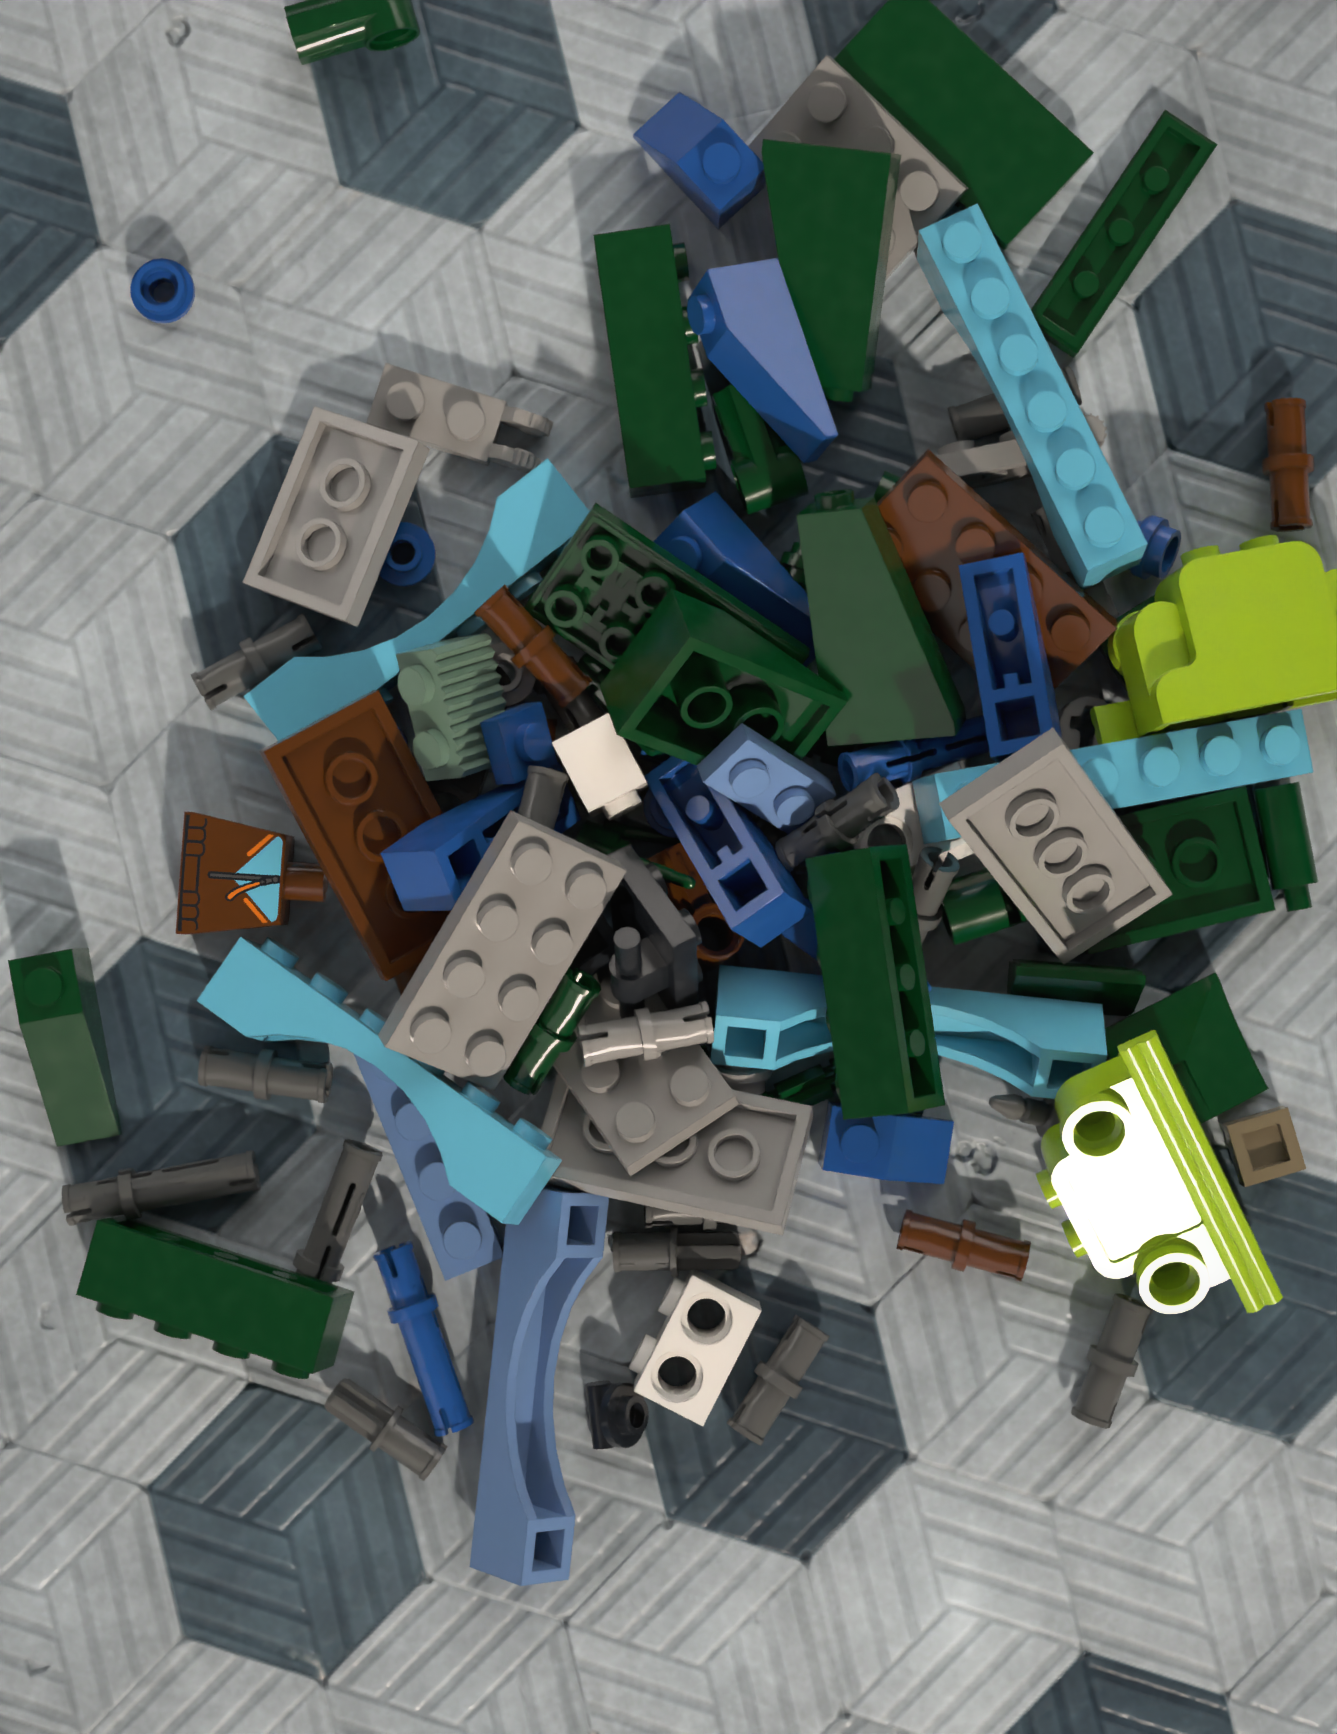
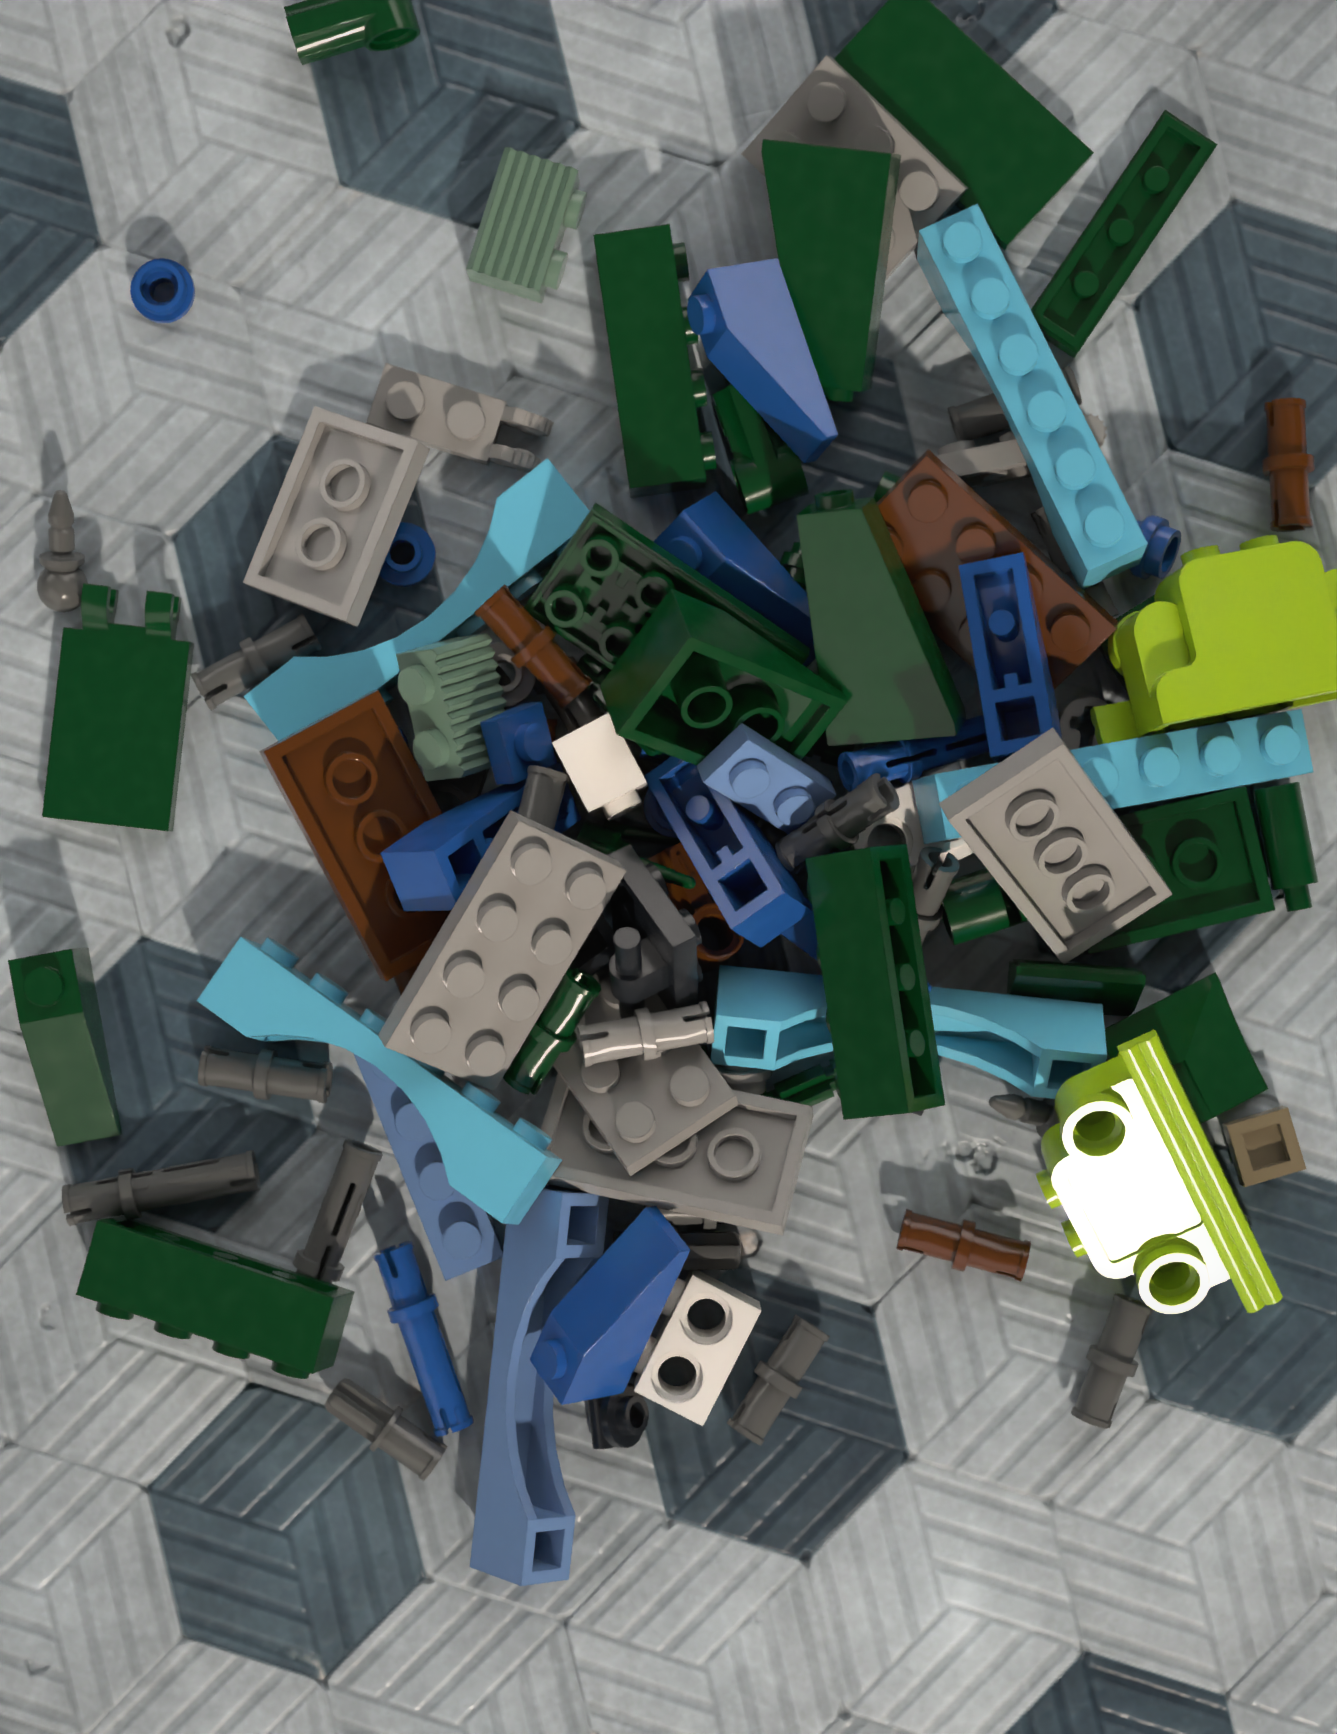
(62, 579): none -> dark grey bar
(119, 715): none -> dark green tile
(240, 877): reddish brown torso -> none
(525, 226): none -> sand green brick
(610, 1313): none -> blue slope
(703, 158): blue slope -> none
(886, 1146): blue slope -> none

